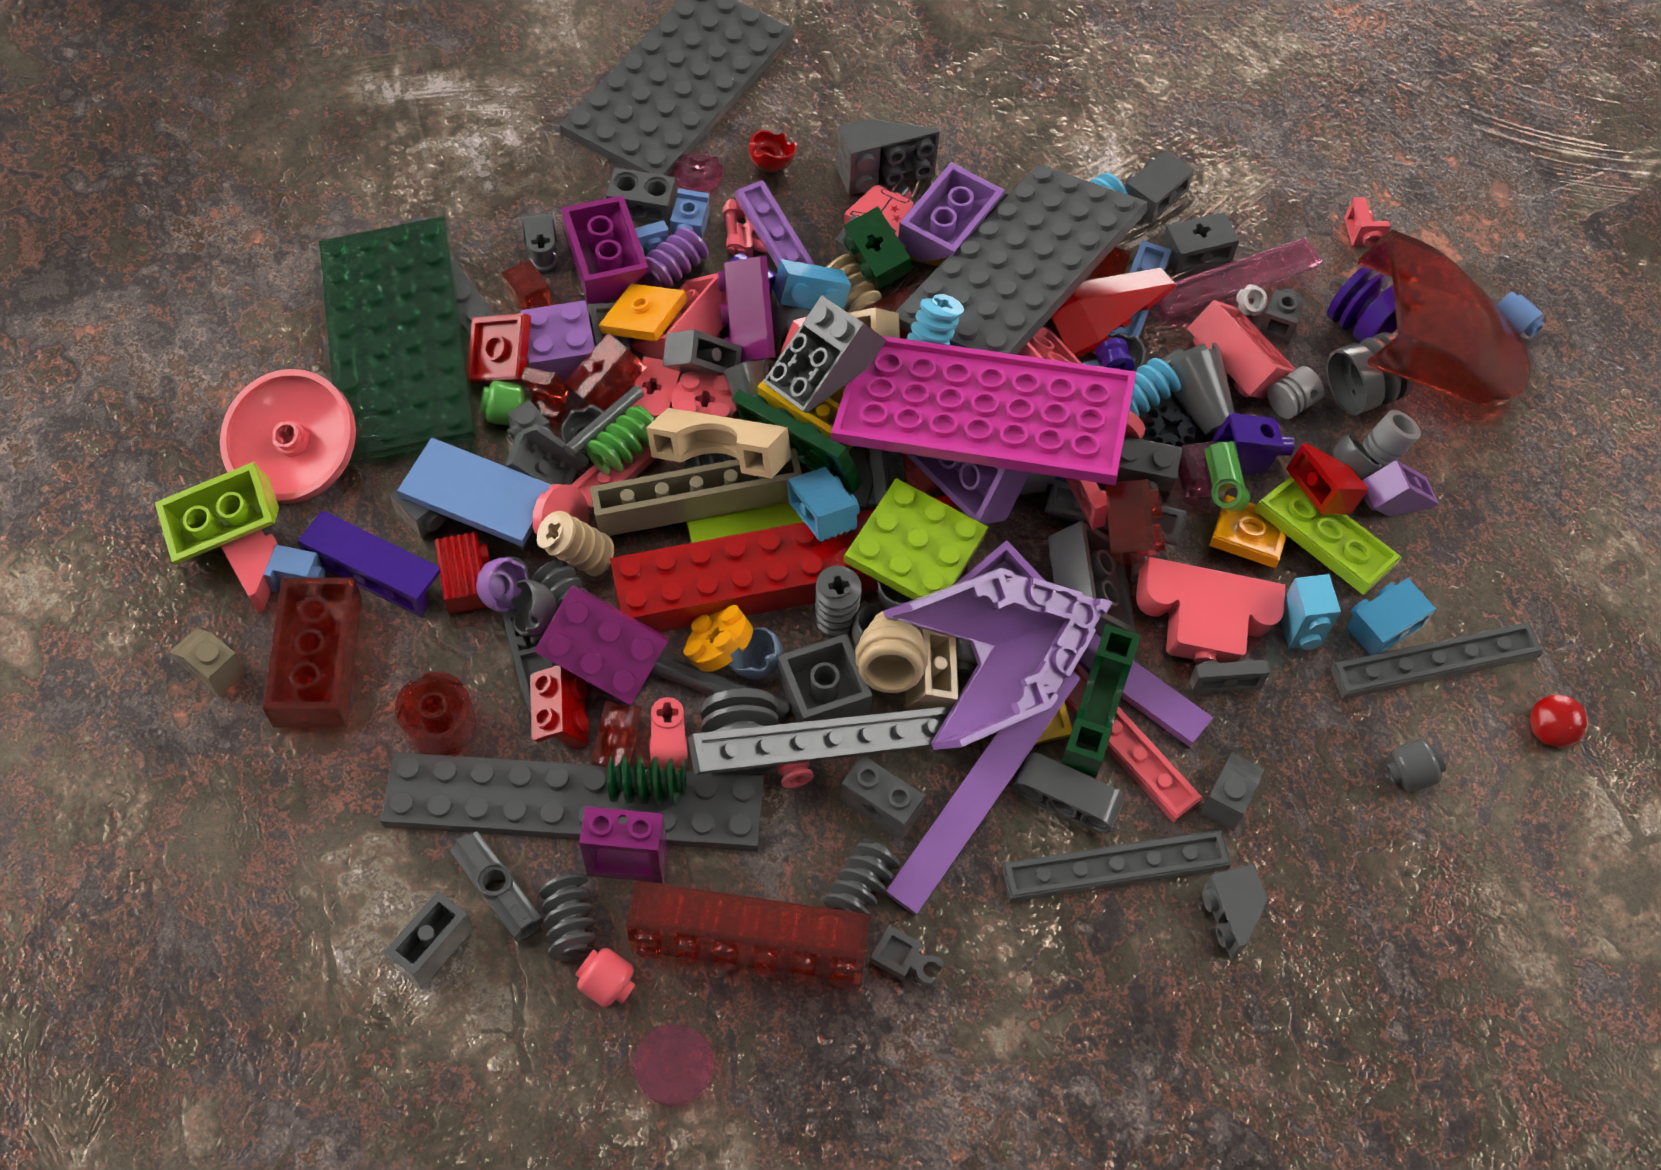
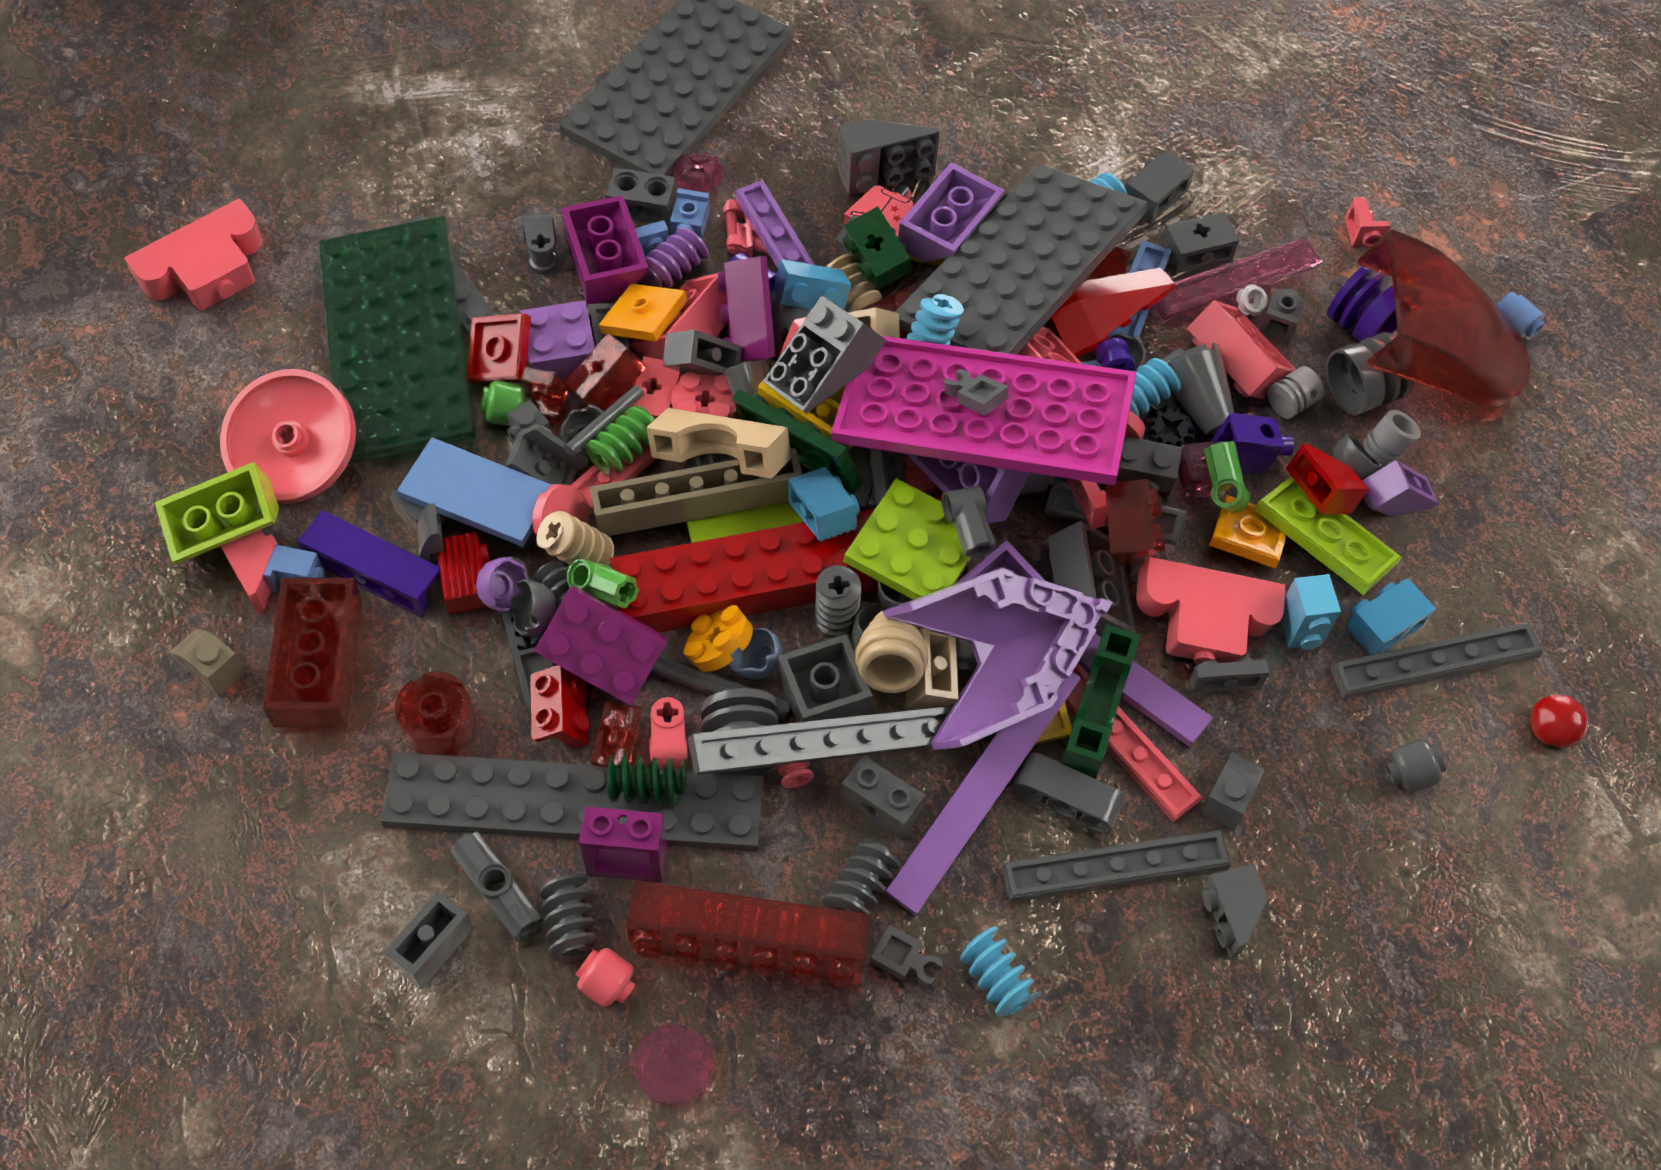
(200, 258): none -> coral brick
(429, 533): none -> dark grey slope
(526, 286): clear red brick -> none
(603, 582): none -> bright green piece
(771, 151): red hair -> none
(967, 512): none -> dark grey piece
(976, 394): none -> dark grey plate
(998, 974): none -> medium azure piece

